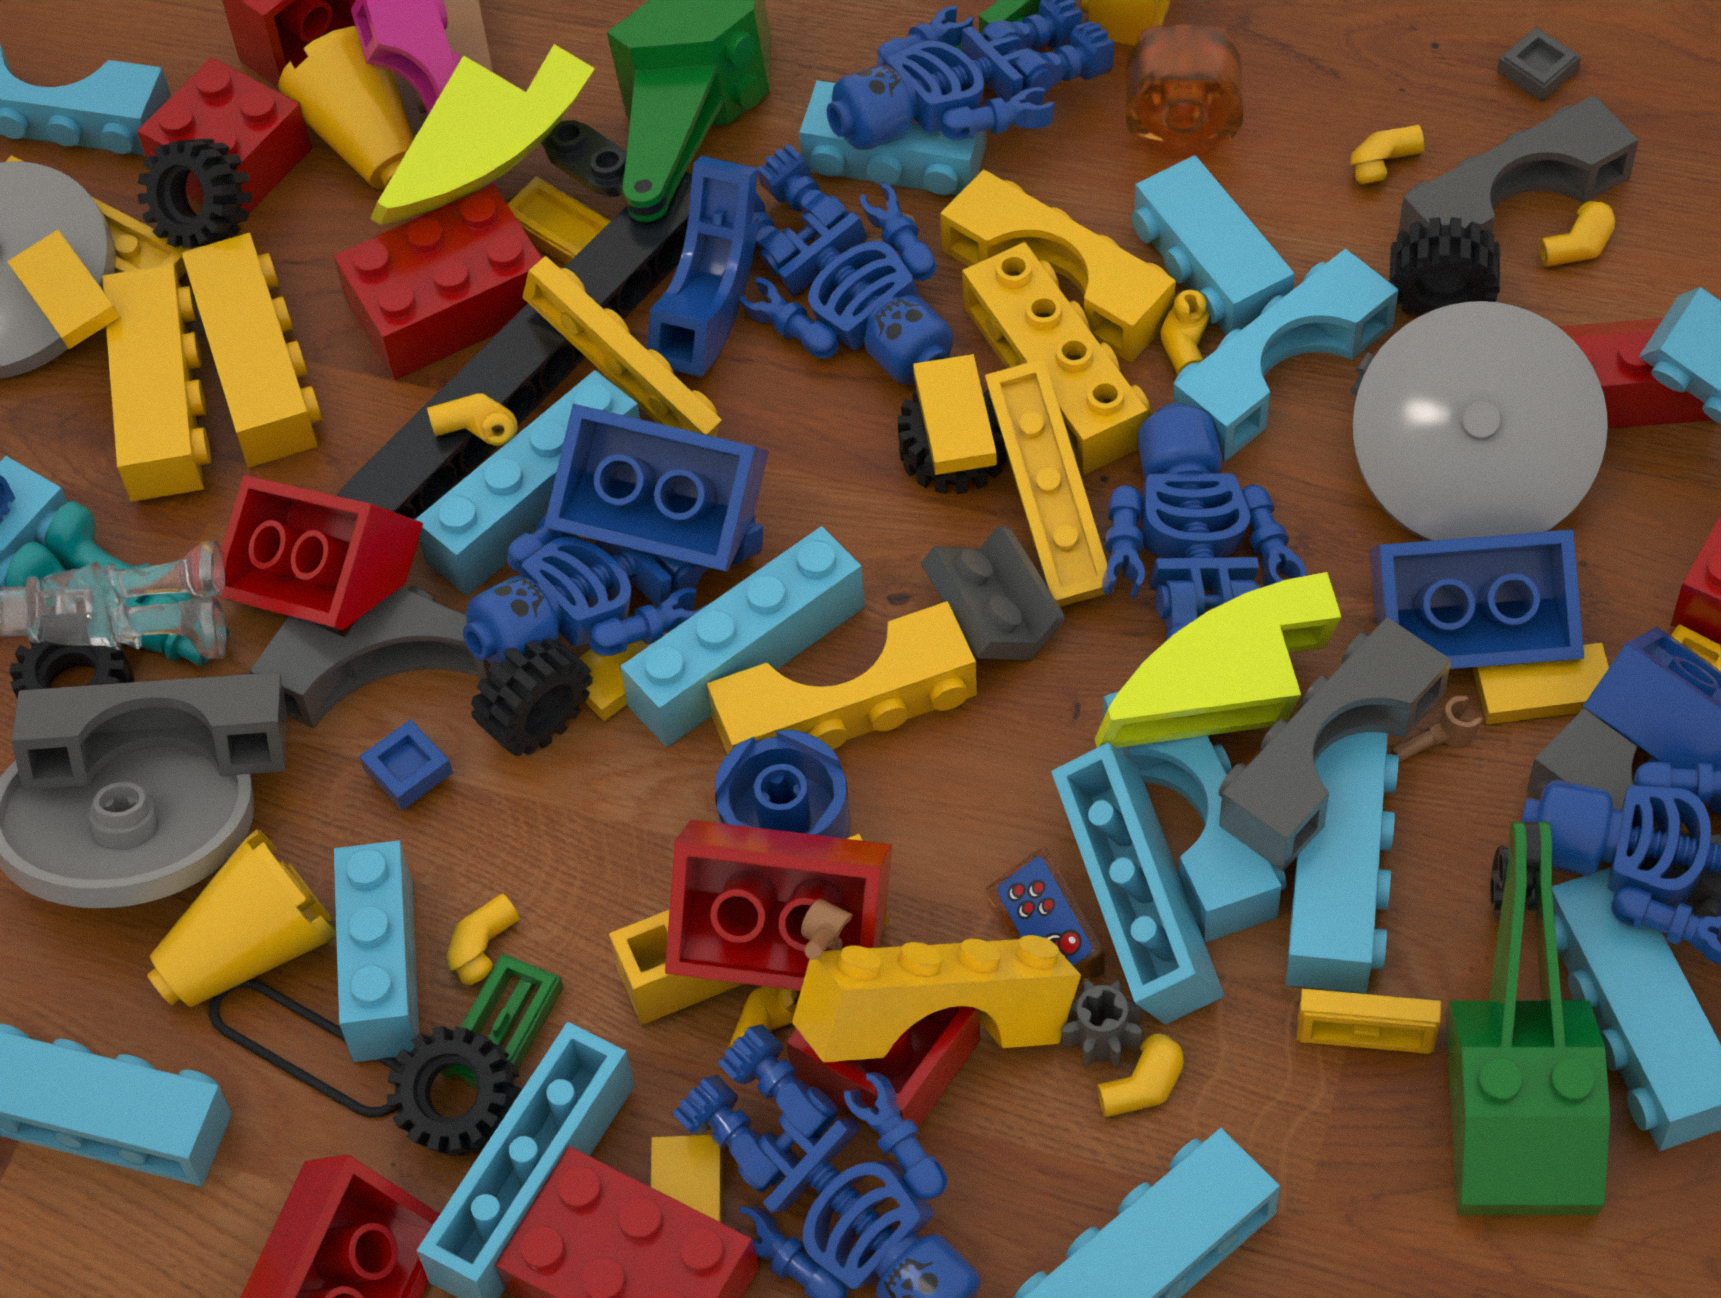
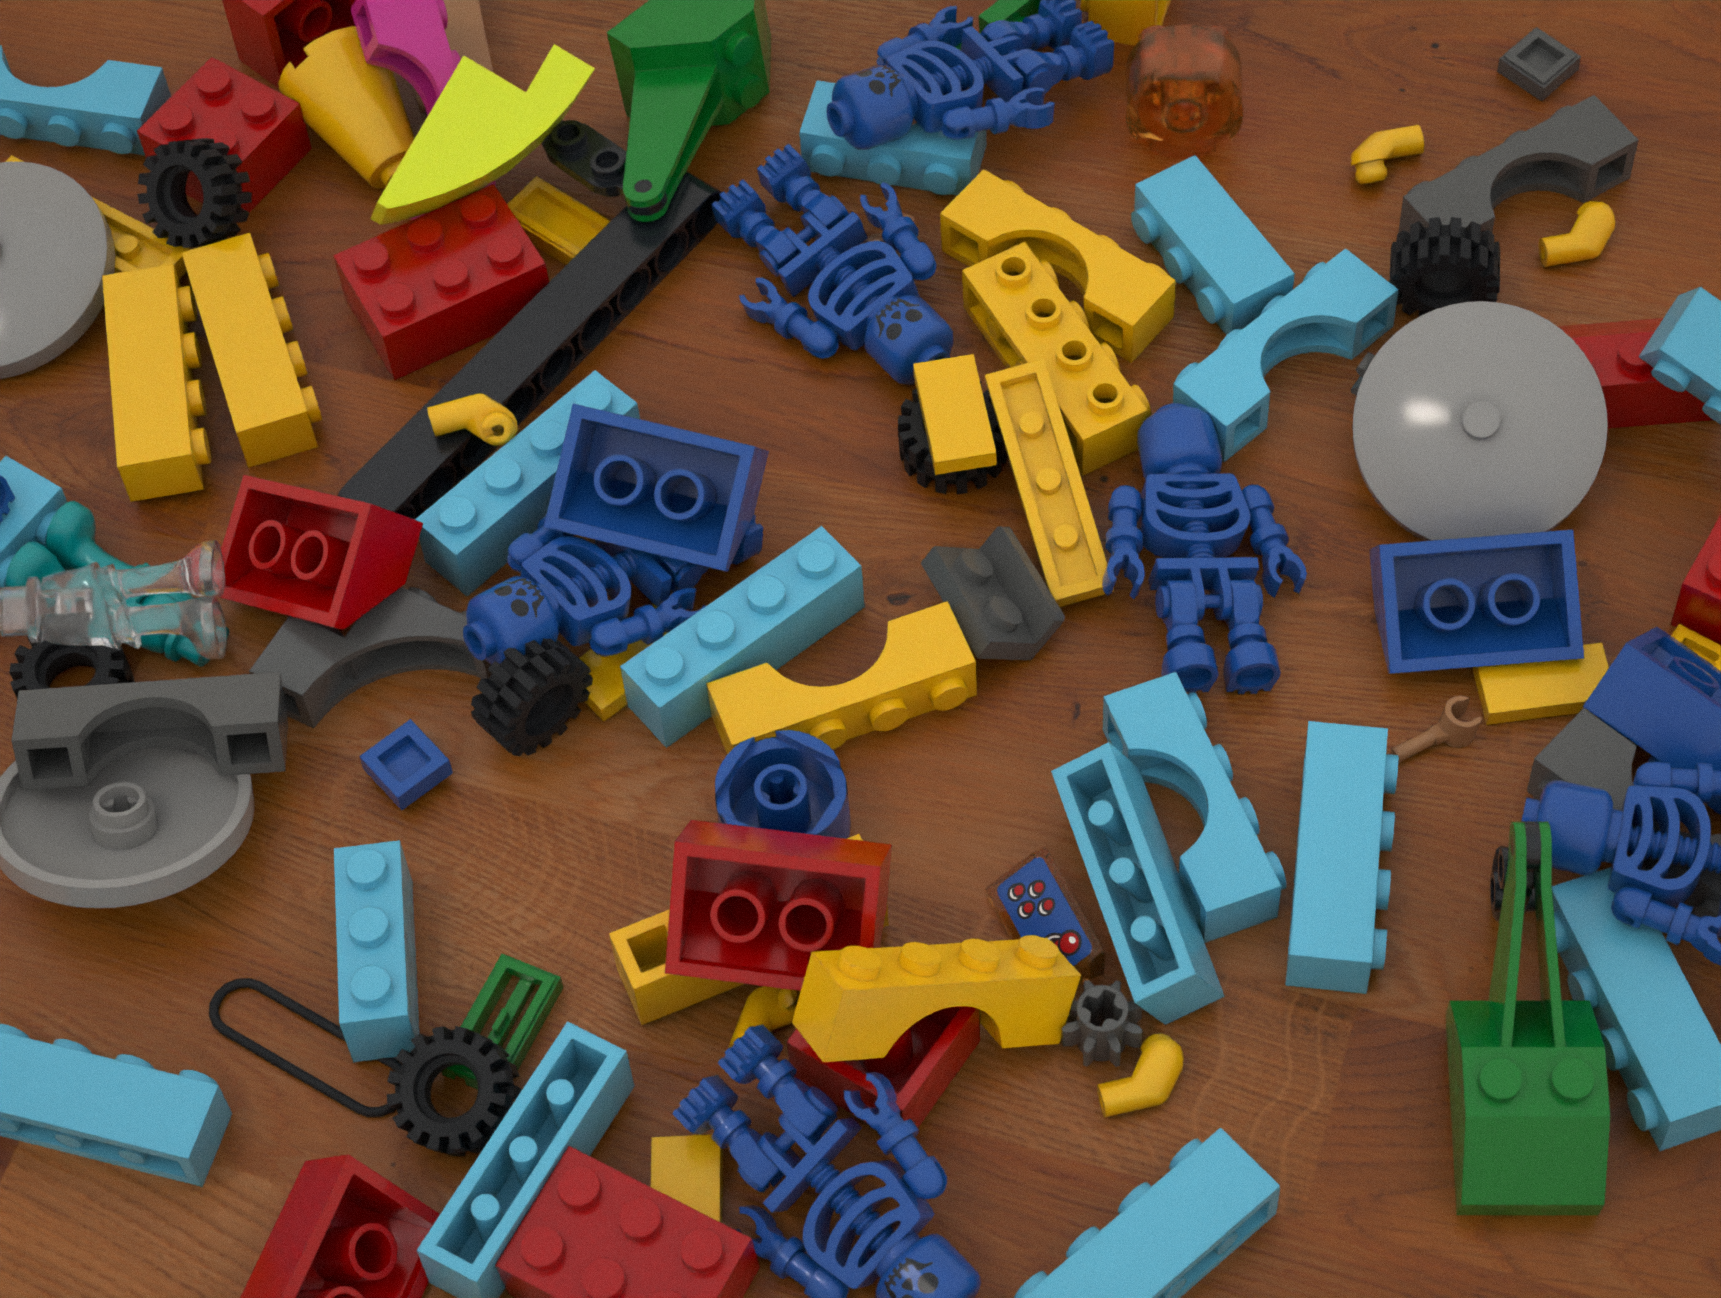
(63, 289): yellow tile -> none
(240, 927): yellow cone -> none
(472, 936): yellow arm -> none
(608, 344): yellow plate -> none
(714, 267): blue arch -> none
(823, 927): medium nougat hand -> none
(1184, 329): yellow arm -> none
(1225, 667): neon yellow slope -> none
(1368, 1021): yellow tile -> none
(1382, 687): dark grey arch -> none

